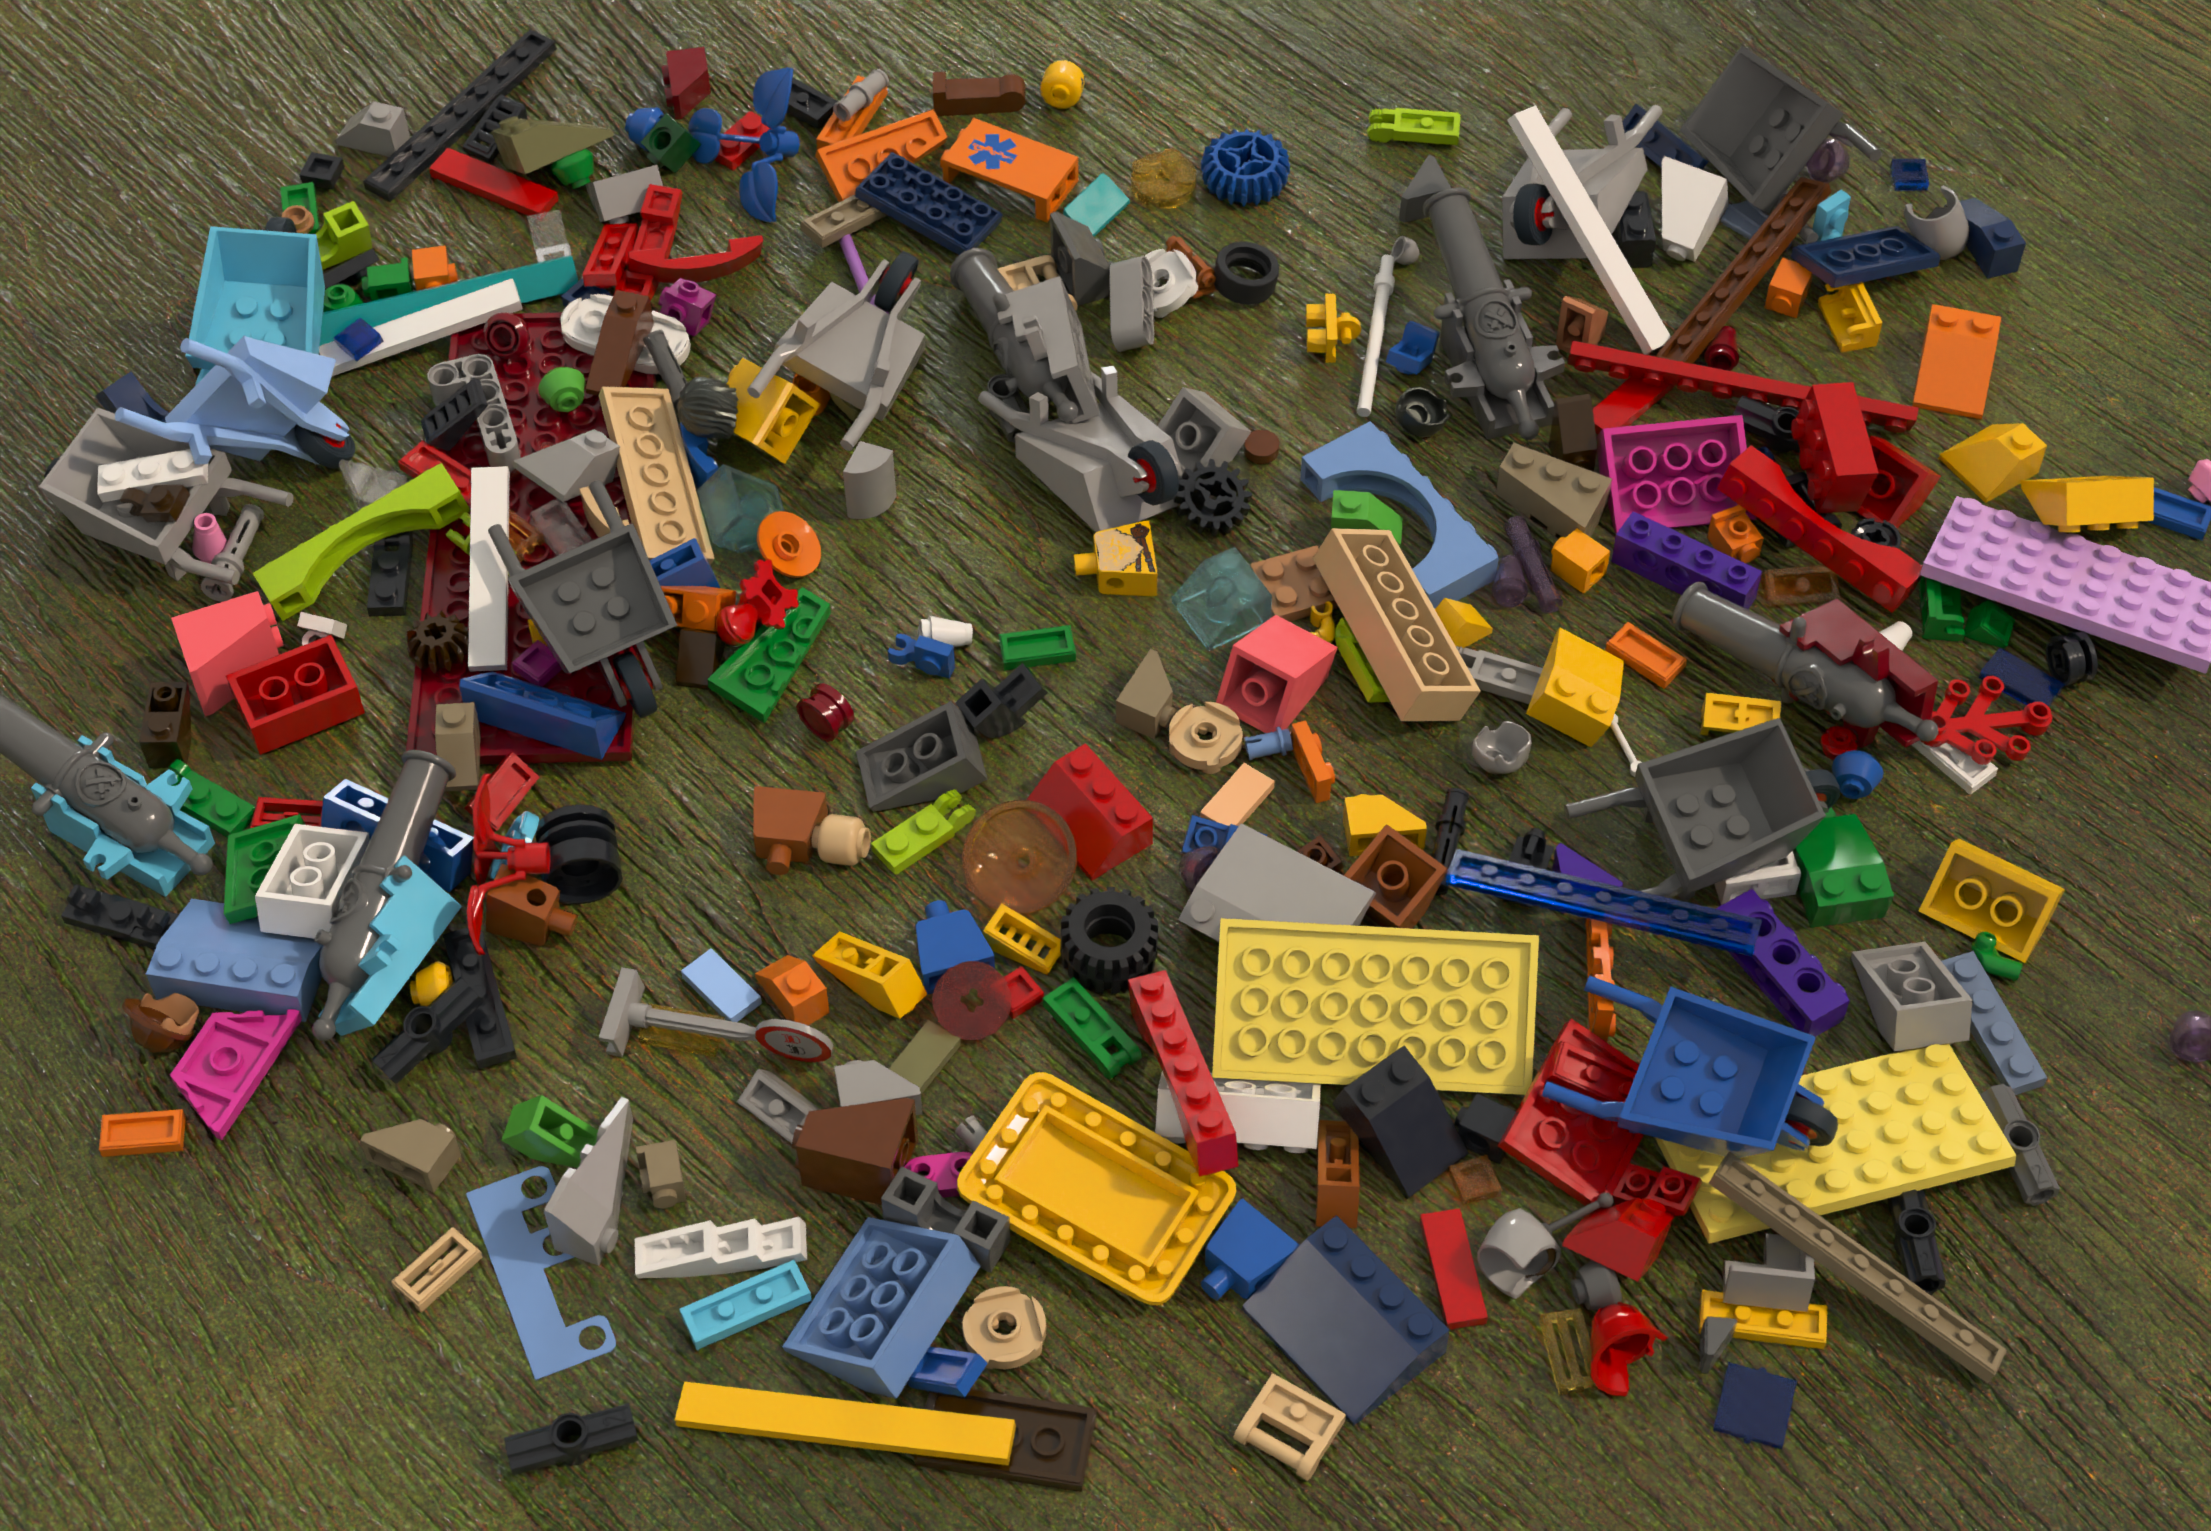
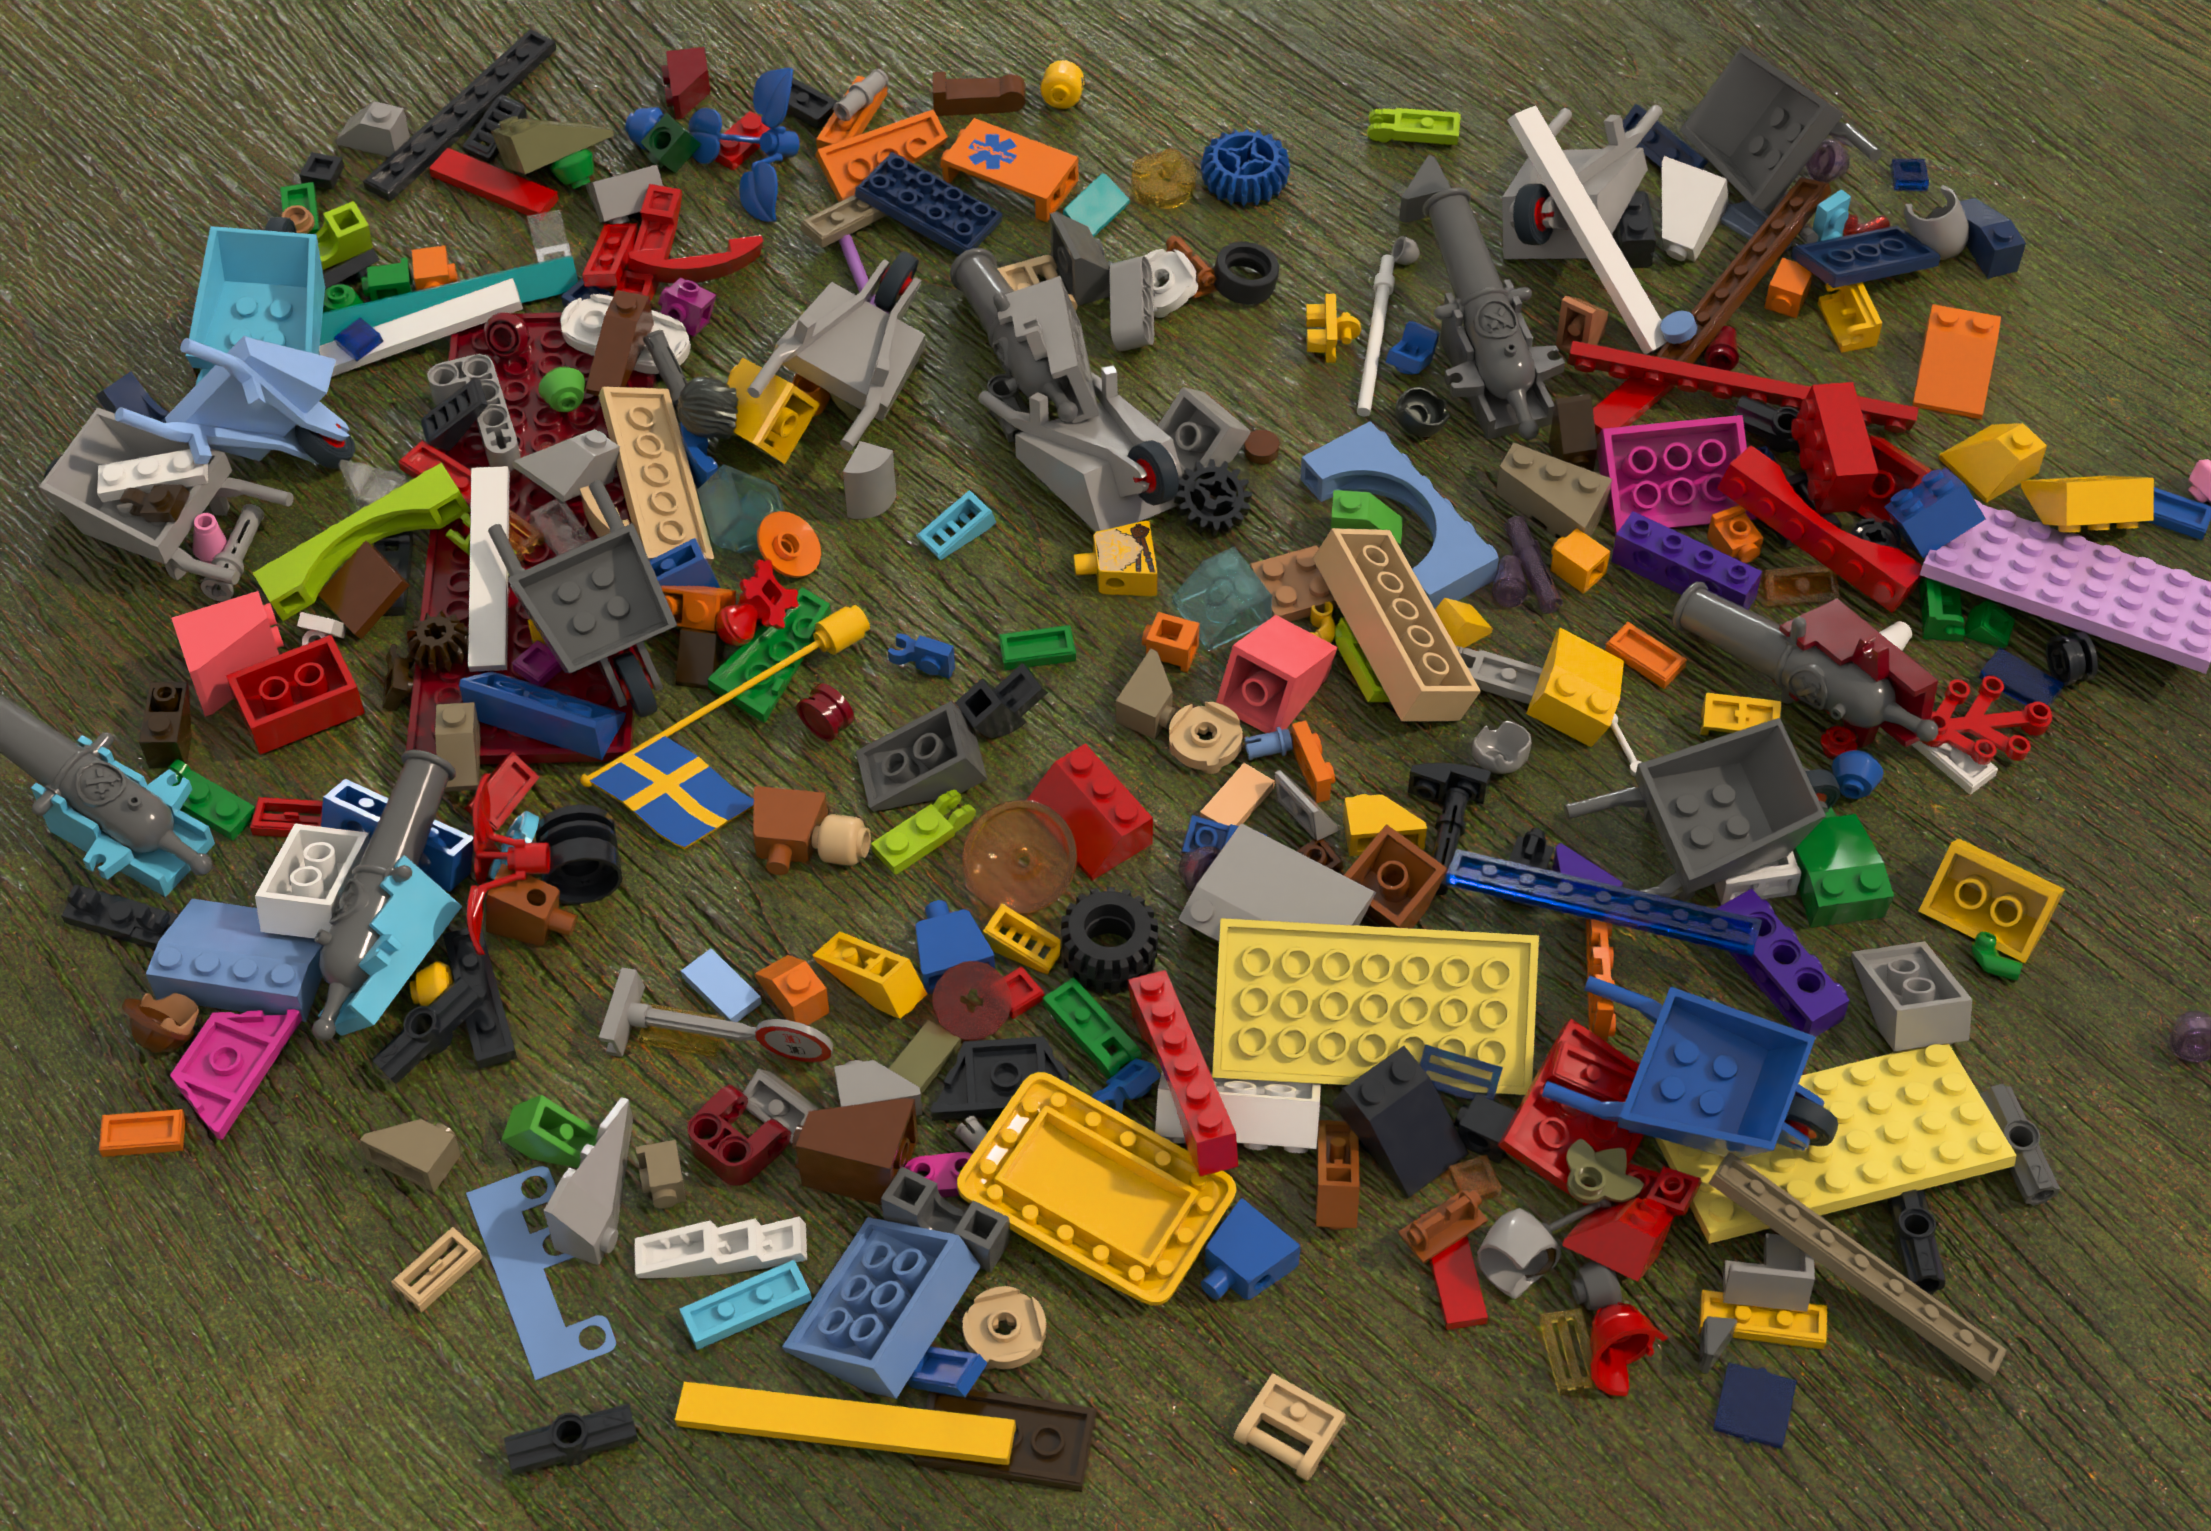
(248, 862): green wing -> none
(363, 589): none -> reddish brown tile
(397, 682): none -> dark brown plate
(676, 788): none -> flag
(728, 1143): none -> dark red piece
(946, 631): white cone -> none
(957, 511): none -> medium azure slope
(990, 1075): none -> black wing
(1129, 1083): none -> blue plate
(1173, 639): none -> orange brick
(1303, 808): none -> light grey slope
(1347, 1321): dark blue slope -> none
(1433, 780): none -> black slope
(1444, 1225): none -> dark orange hinge
(1490, 1084): none -> clear blue tile
(1602, 1172): none -> olive plate
(1678, 327): none -> medium blue tile
(1853, 227): none -> clear red arm
(1934, 511): none -> blue brick
(1995, 1028): sand blue plate -> none

